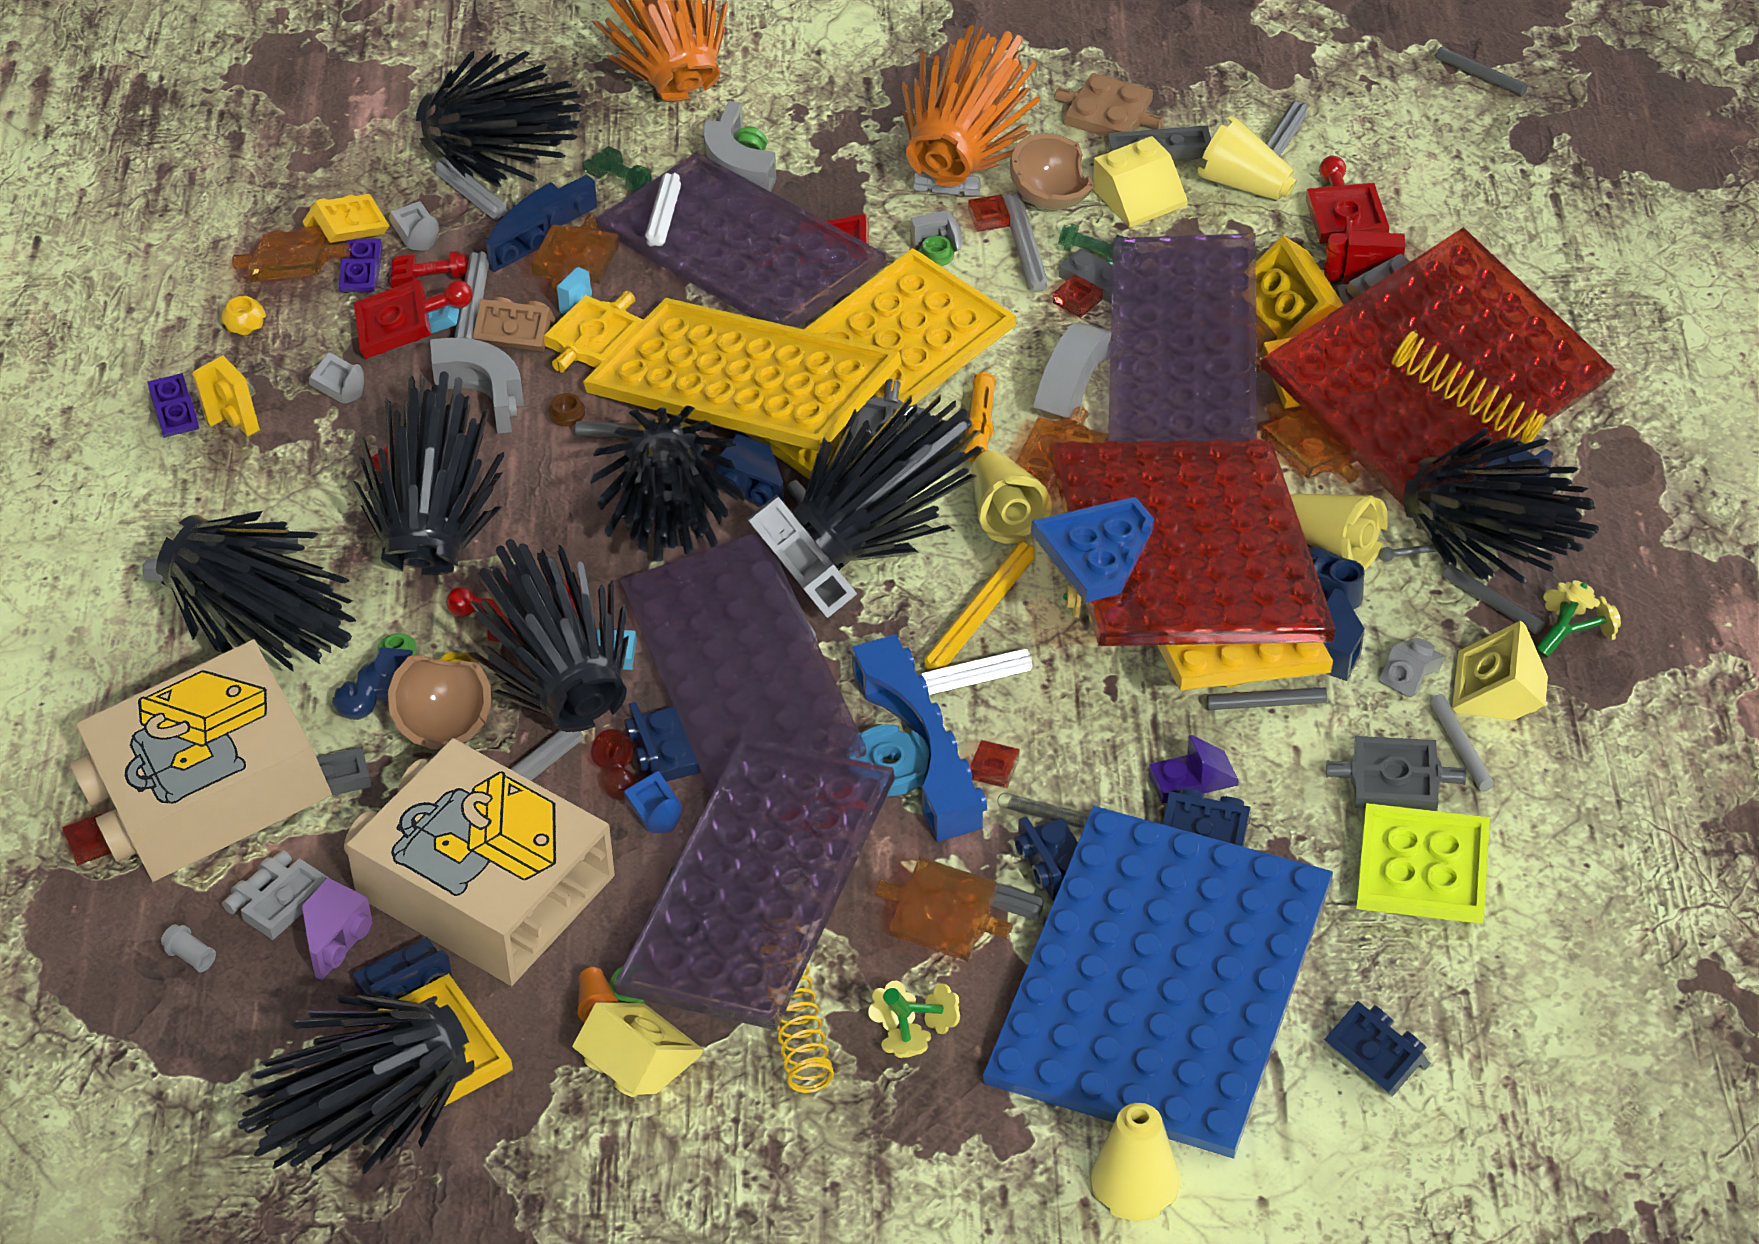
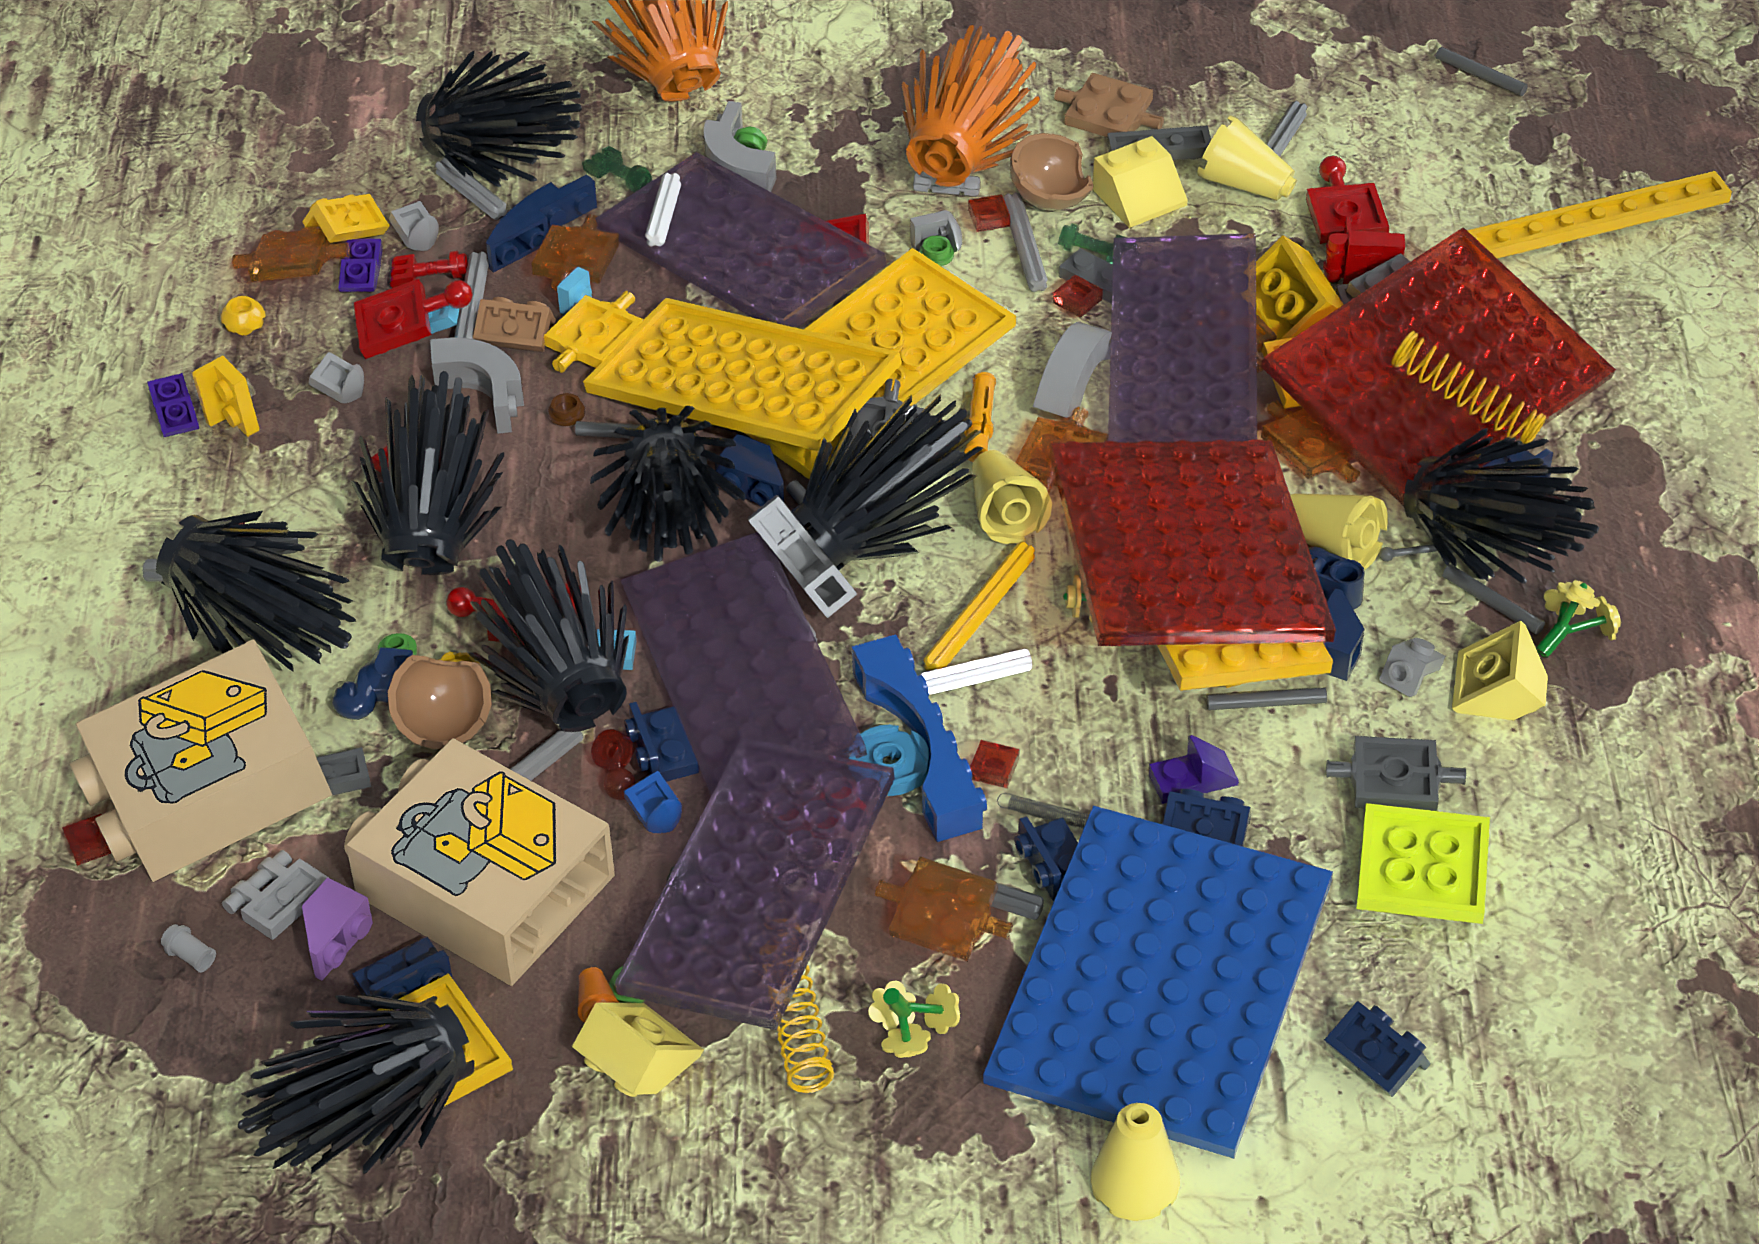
(1096, 545): blue plate -> none
(1461, 742): light grey bar -> none
(1603, 215): none -> yellow plate

